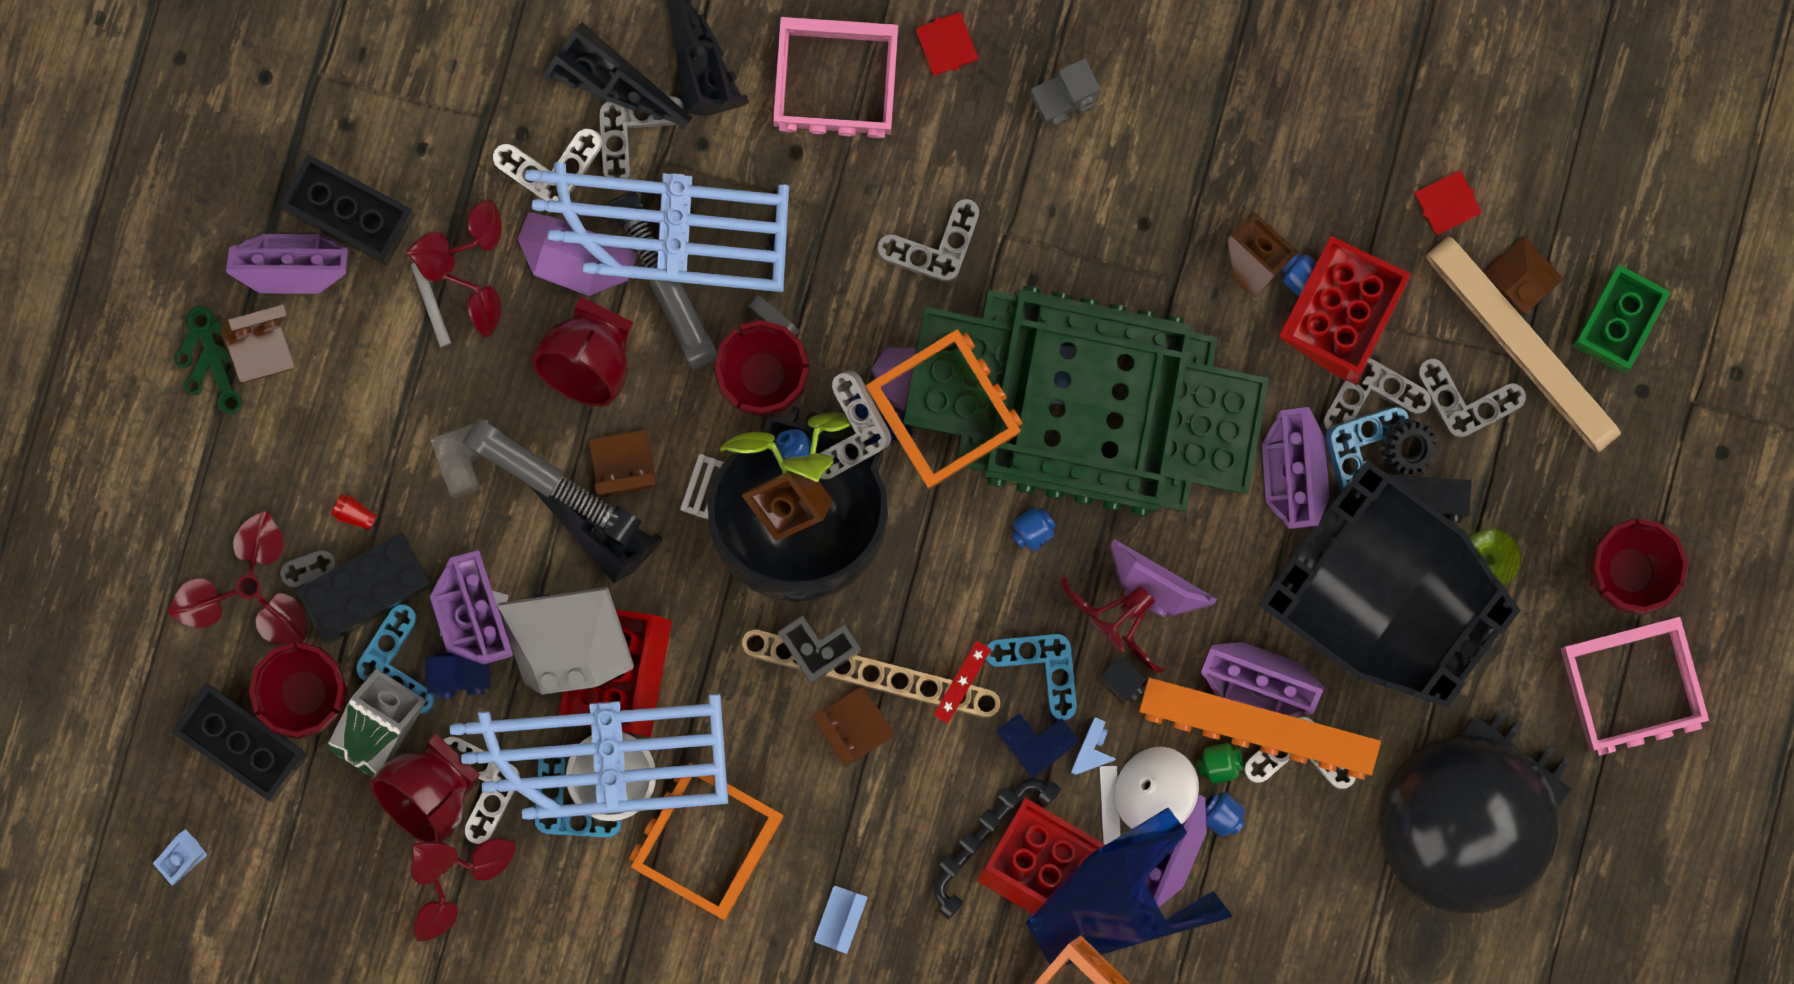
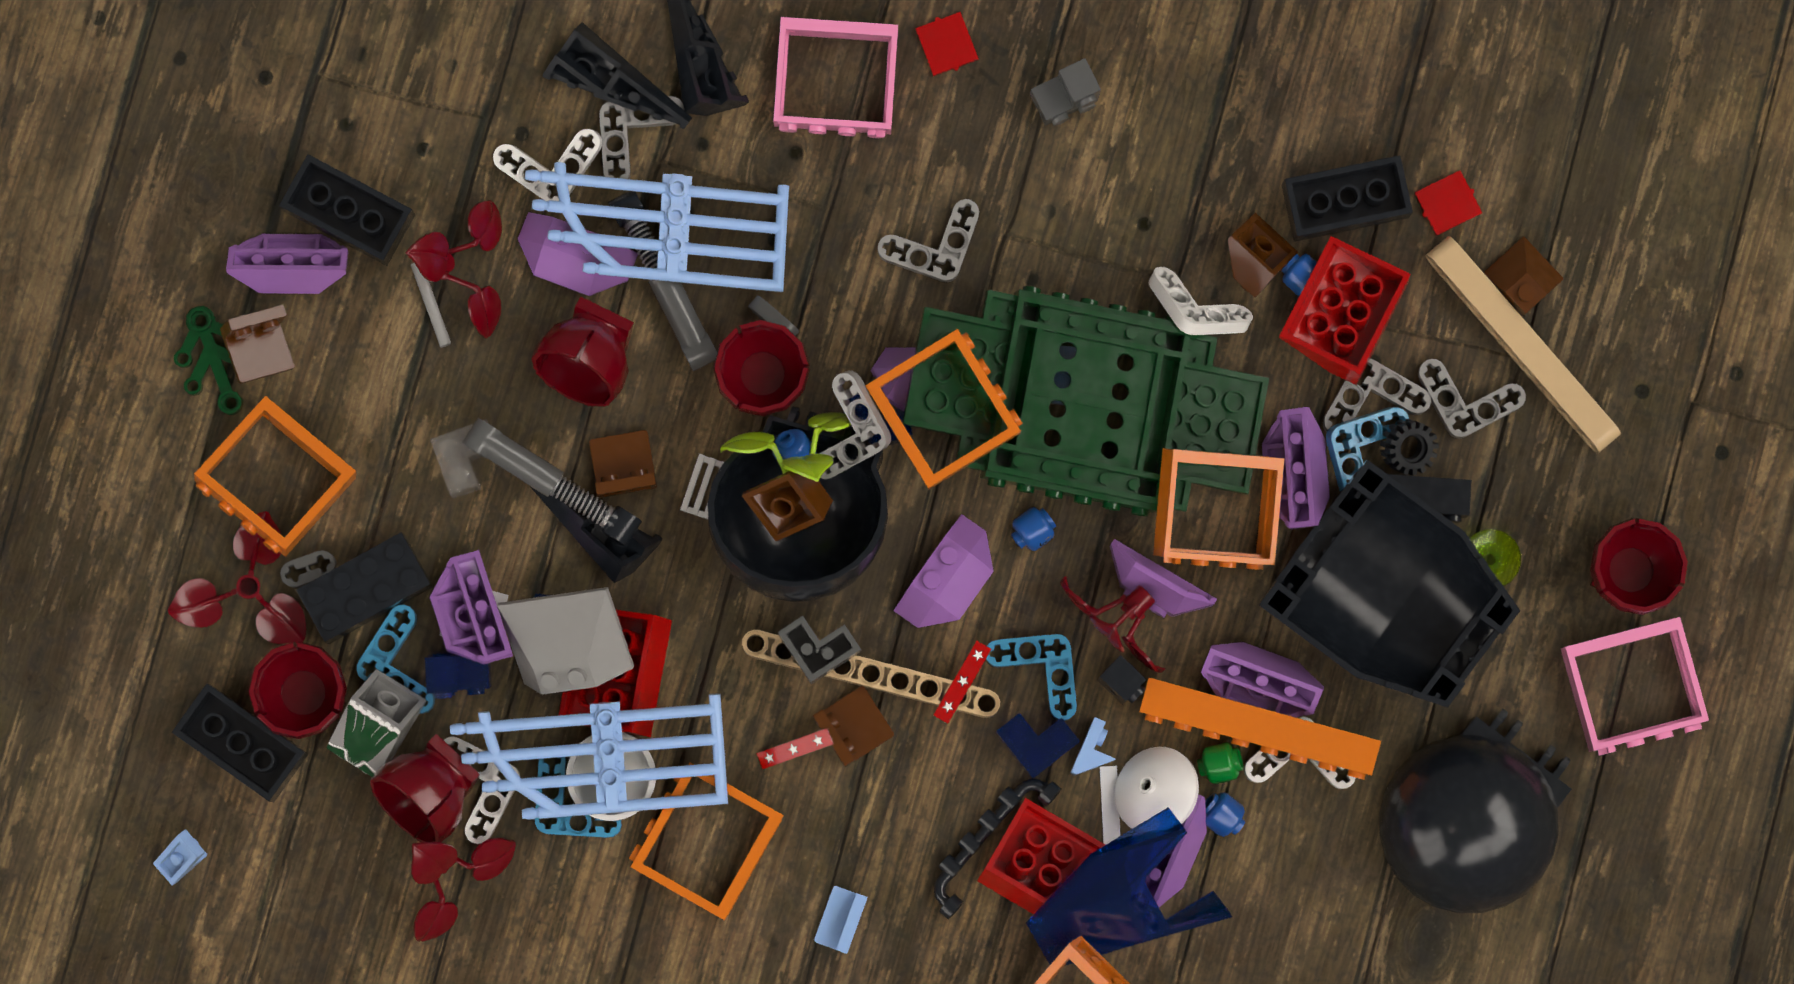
(303, 438): none -> orange window
(352, 512): red cone -> none
(795, 748): none -> sticker
(949, 577): none -> medium lavender wedge
(1194, 318): none -> white beam
(1268, 516): none -> orange window
(1347, 198): none -> black brick
(1621, 319): green brick -> none

